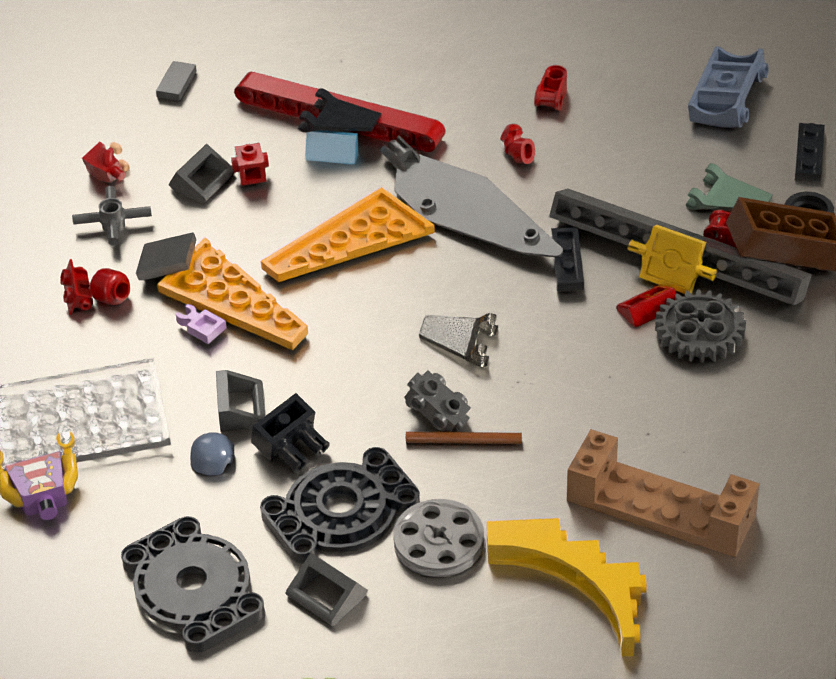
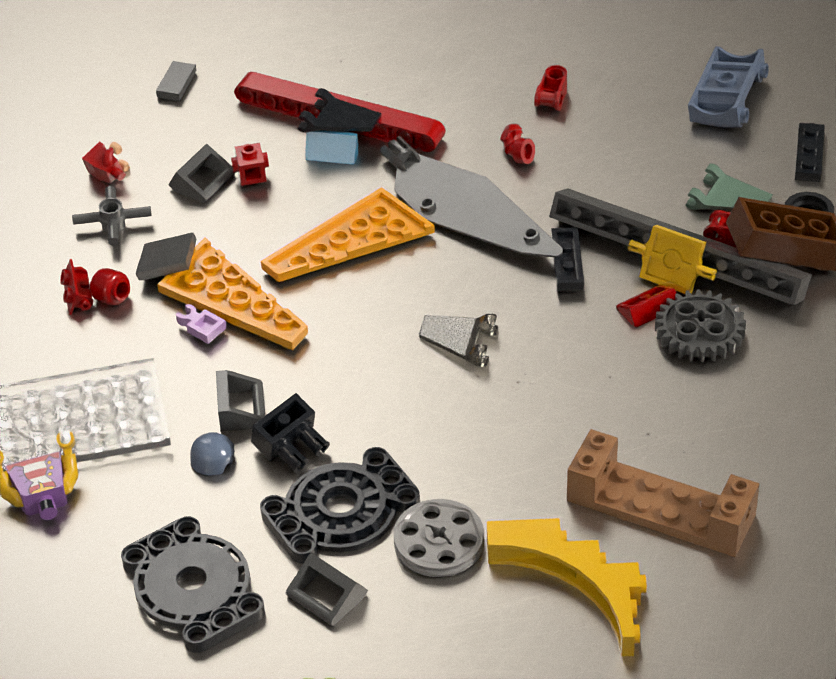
(437, 402): dark grey brick -> none
(464, 437): dark orange bar -> none

